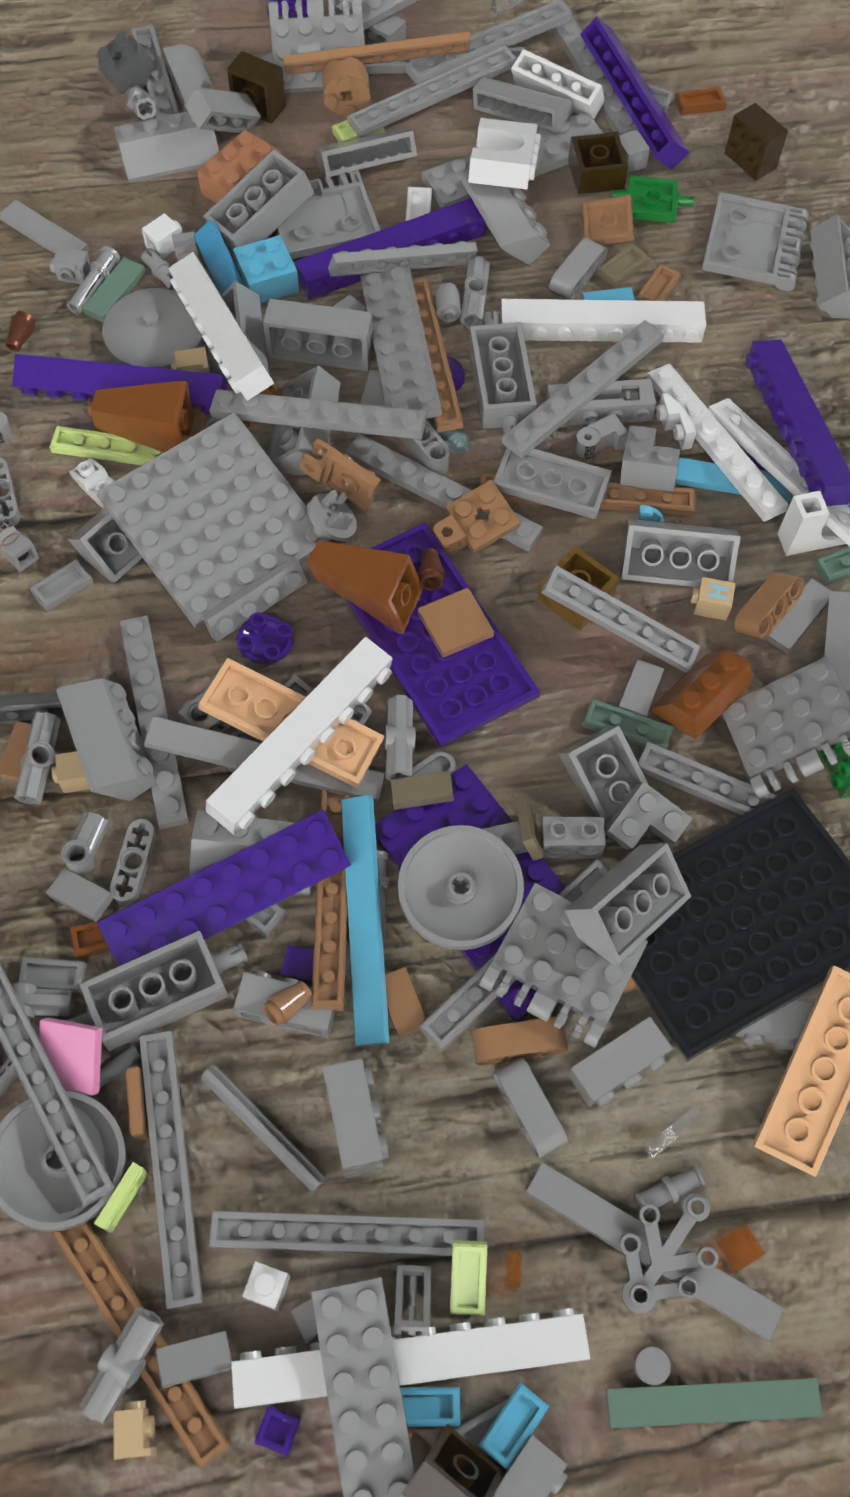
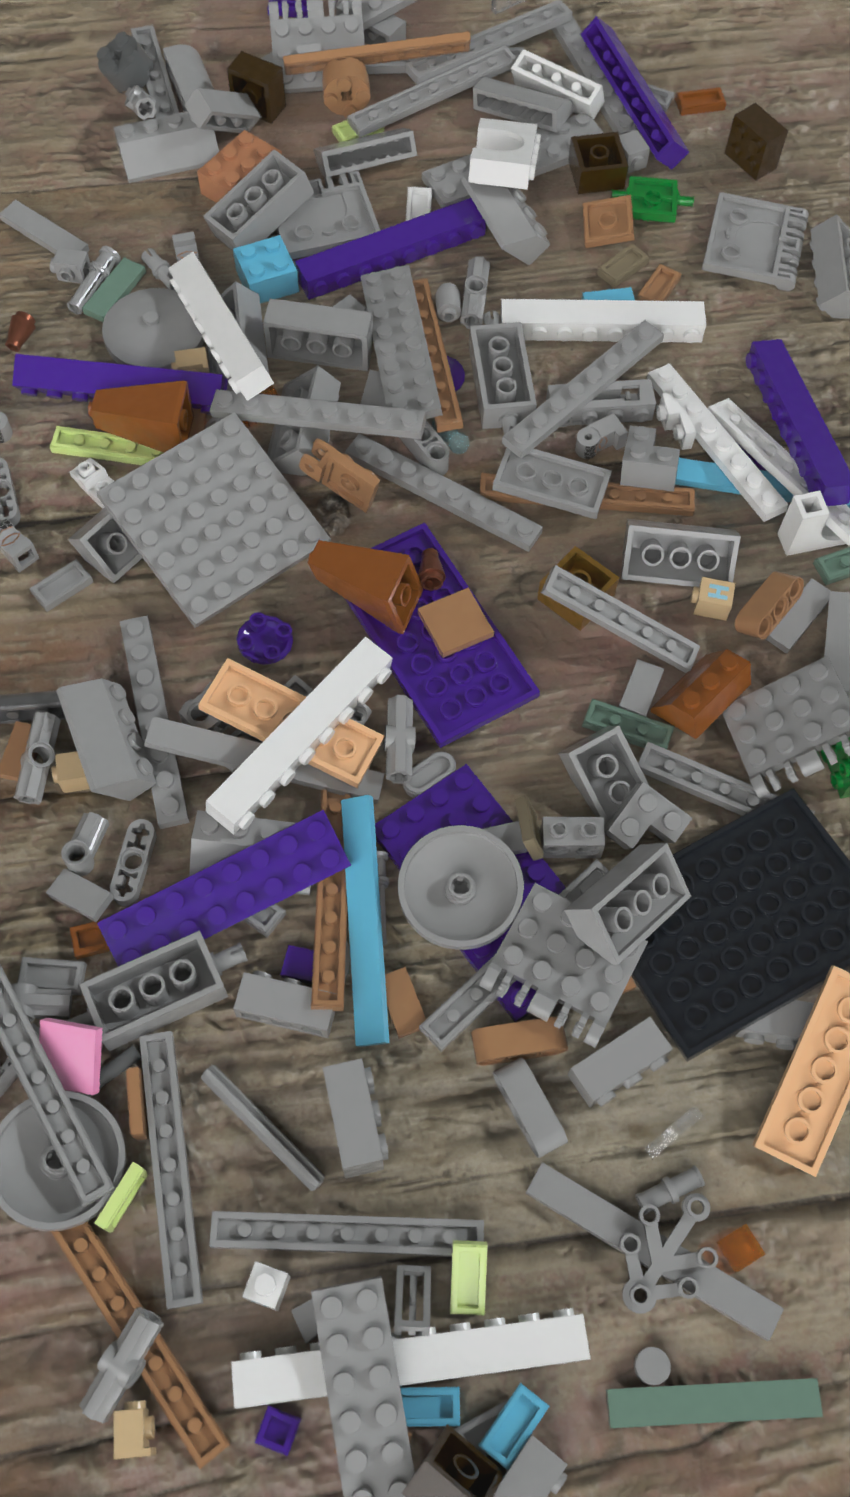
(159, 235): white brick -> none
(193, 1359): light grey tile -> none
(217, 256): dark azure tile -> none
(254, 599): light grey plate -> none
(286, 1003): medium nougat cone -> none
(332, 516): light grey plate -> none
(415, 256): light grey plate -> none
(422, 790): dark tan tile -> none
(464, 529): medium nougat plate -> none
(513, 1270): clear orange tile -> none
(578, 268): light grey beam -> none
(649, 514): medium azure tile -> none

